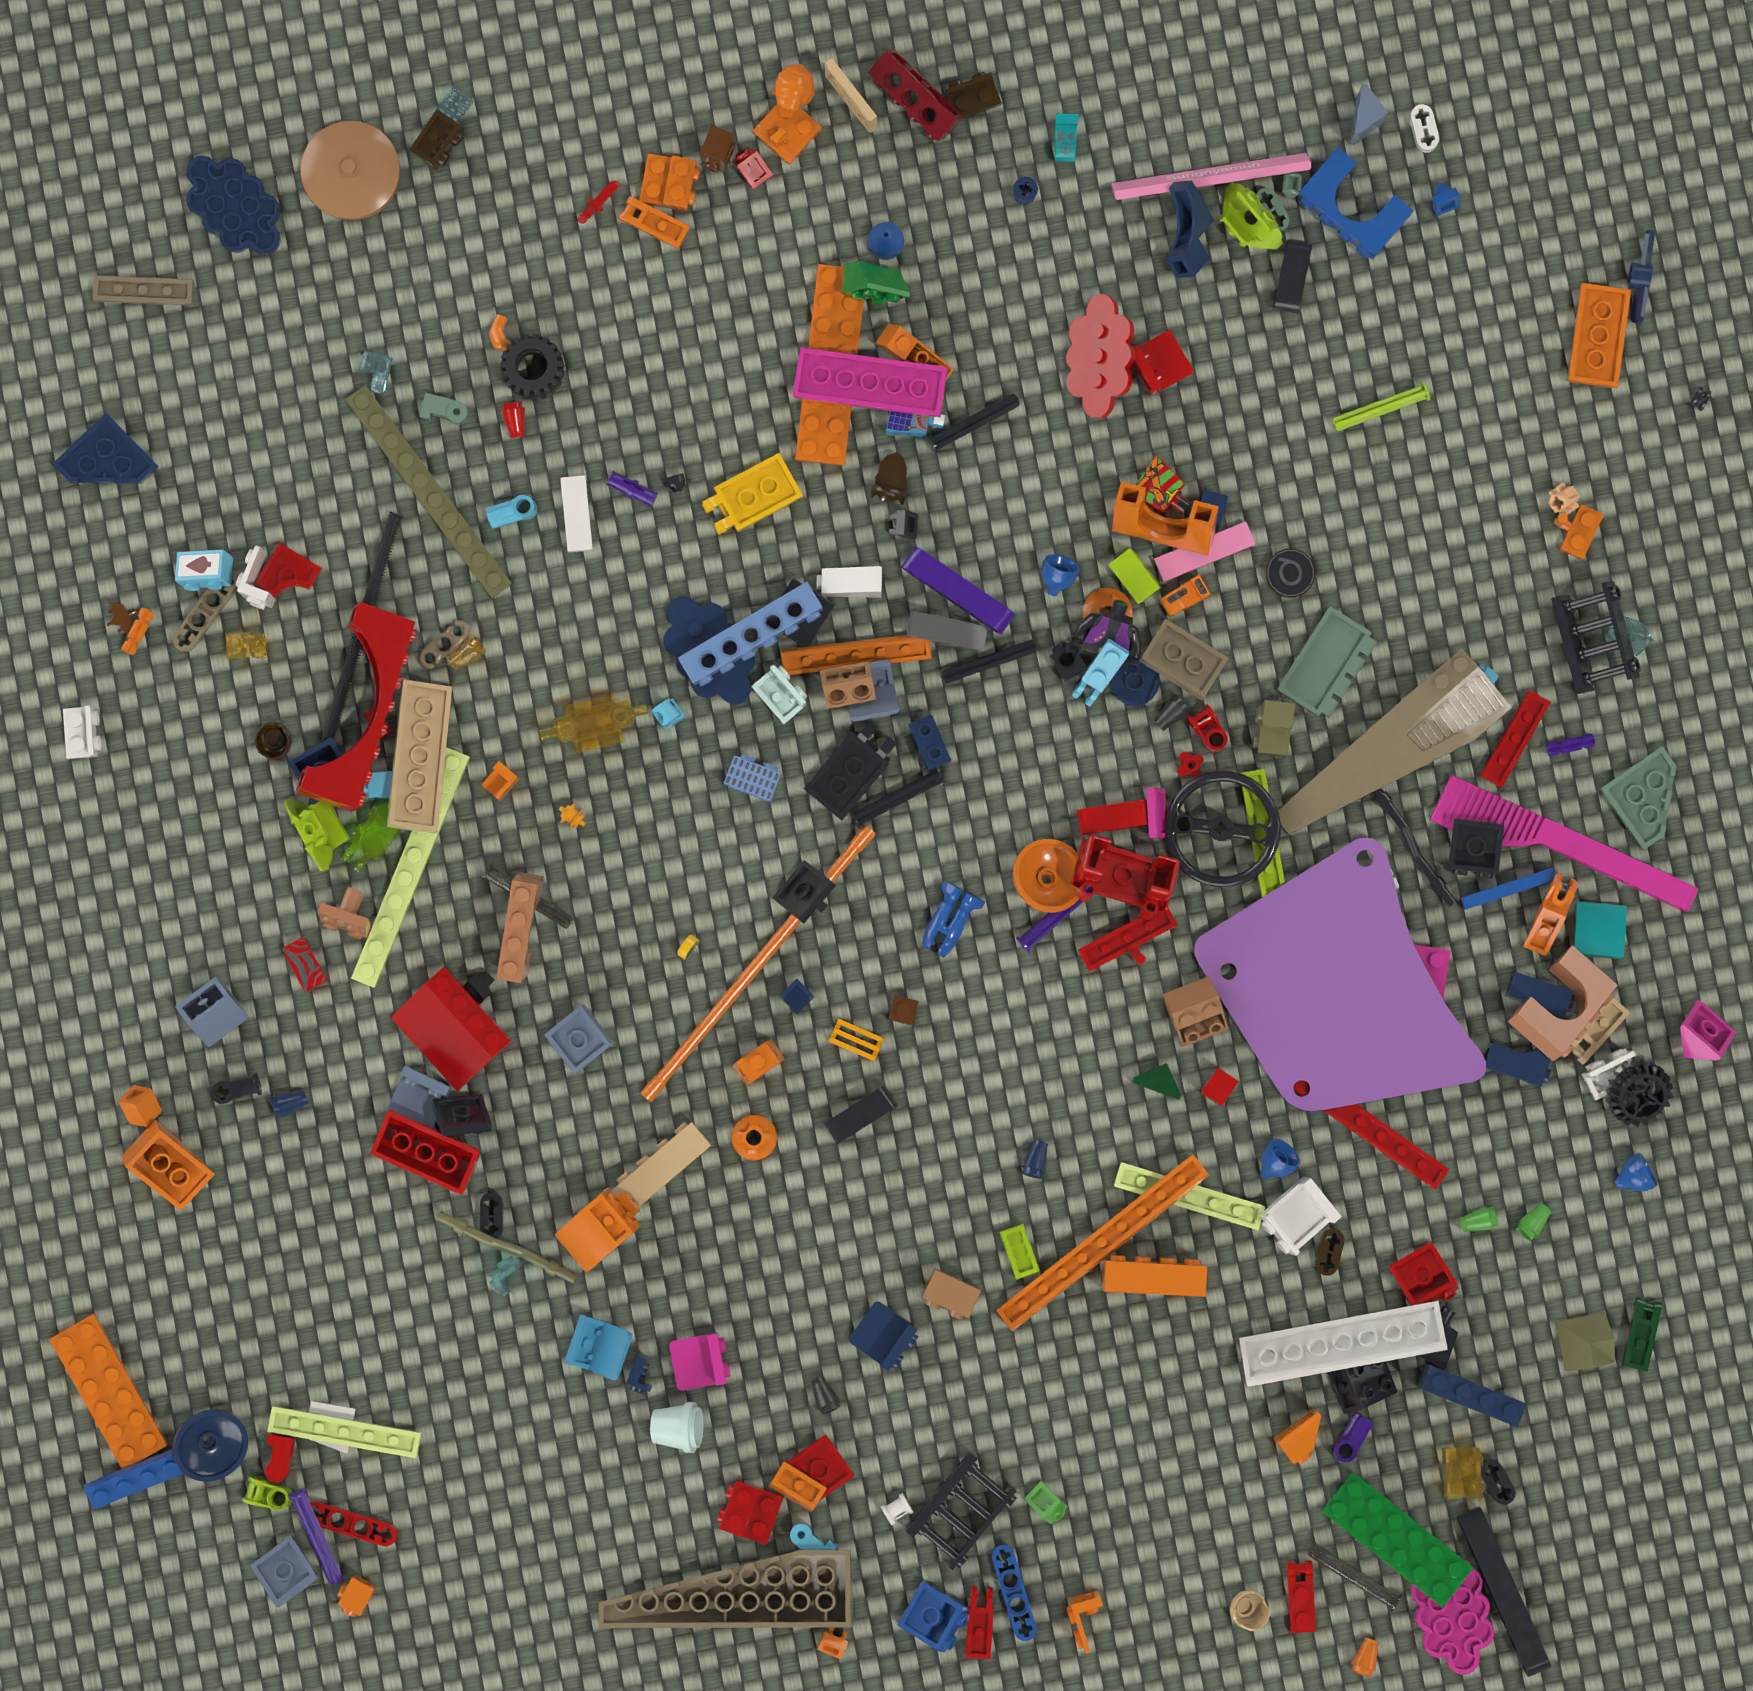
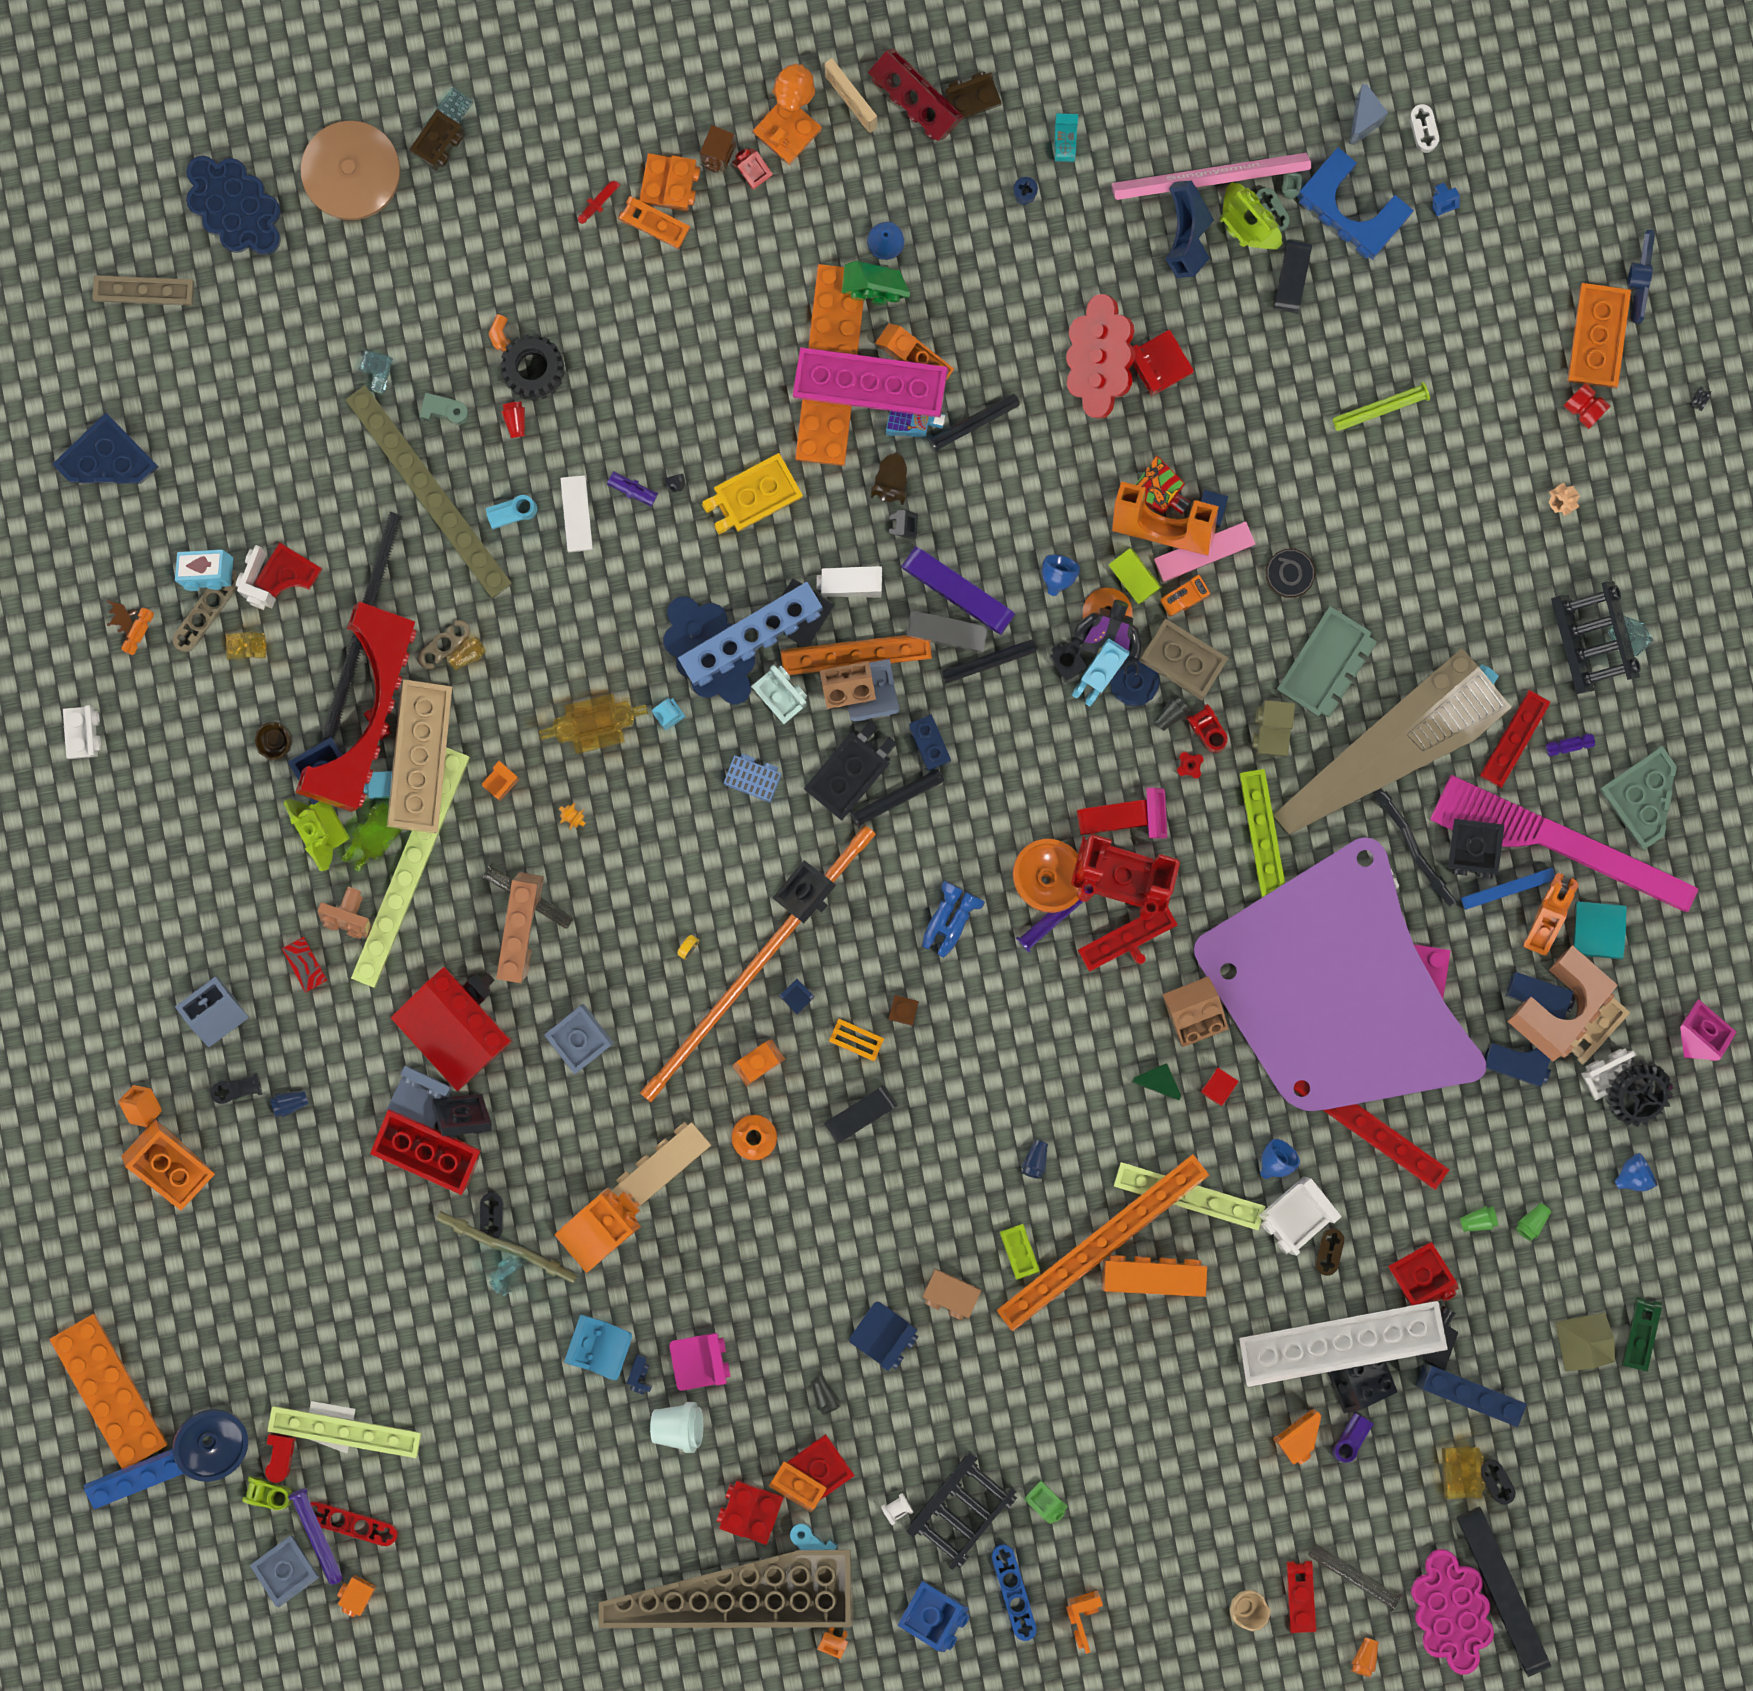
(979, 1626): red hinge -> none
(1272, 829): black piece -> none
(1397, 1539): green plate -> none
(1580, 530): orange plate -> none
(1587, 406): none -> red wheel

